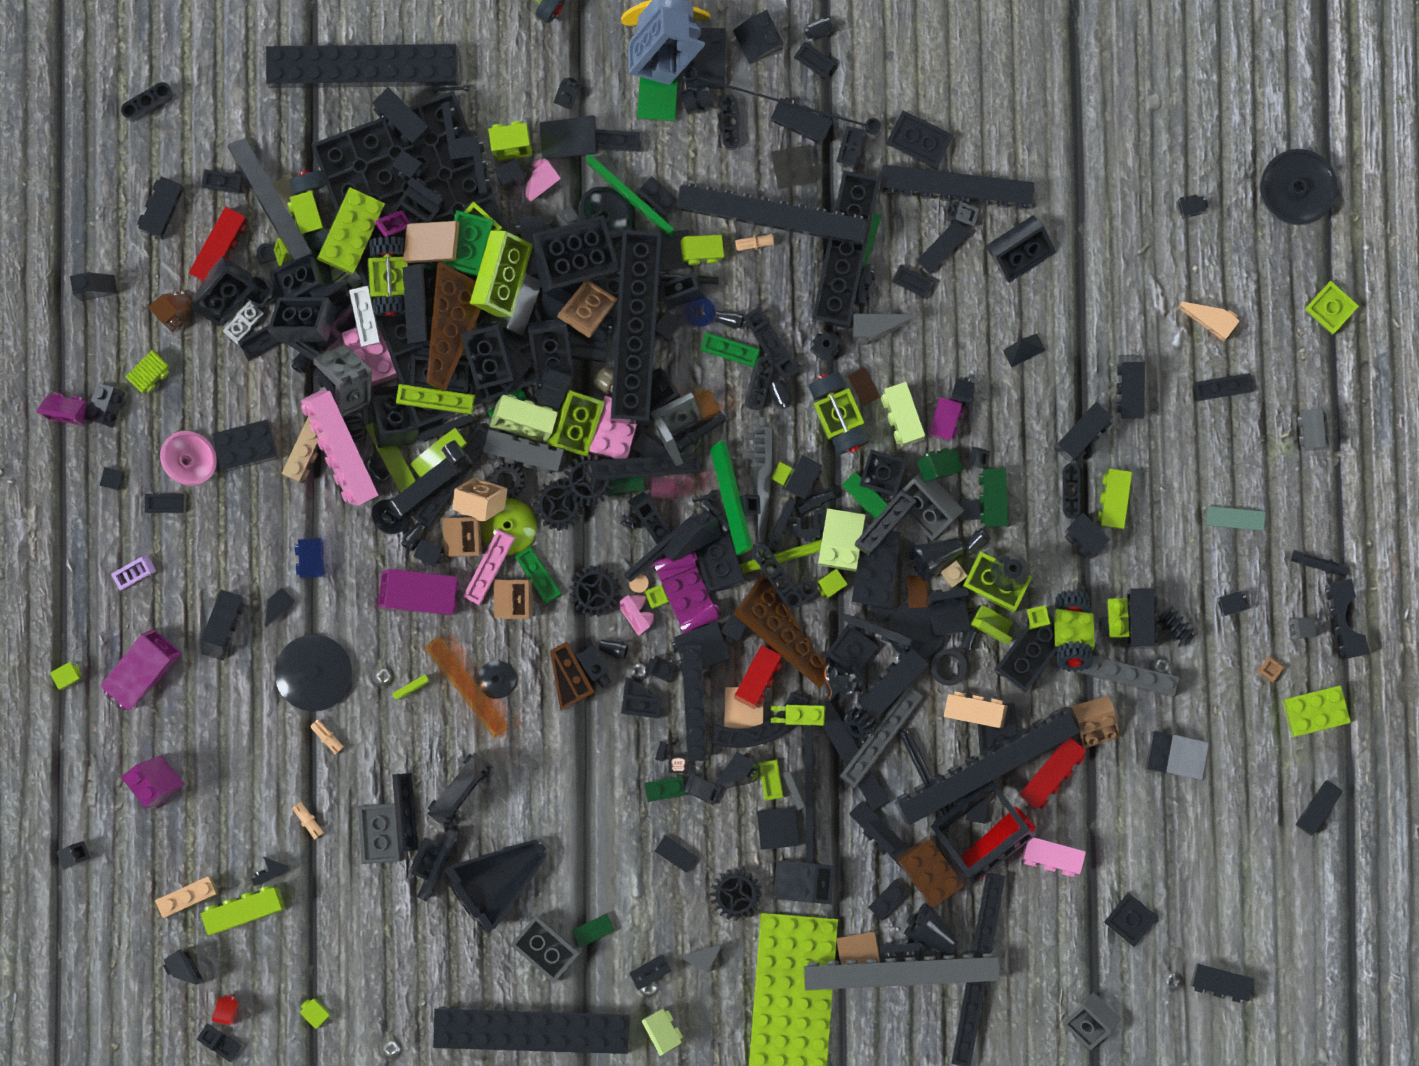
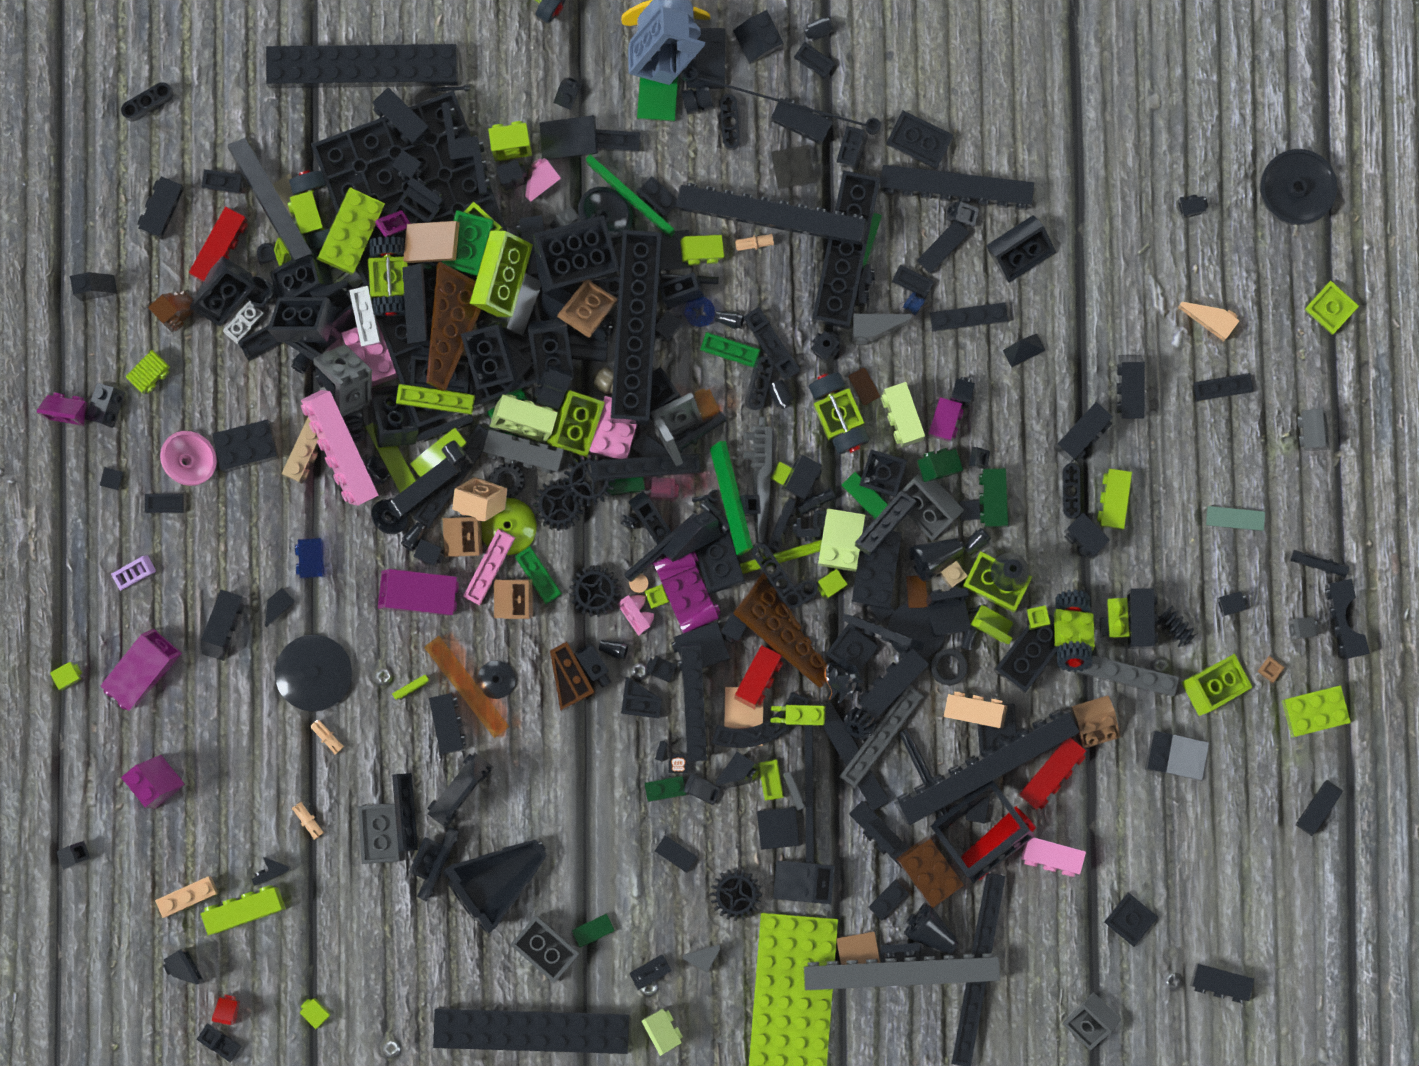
(447, 723): none -> black brick
(914, 303): none -> dark blue wheel
(968, 317): none -> black plate
(1216, 685): none -> lime slope

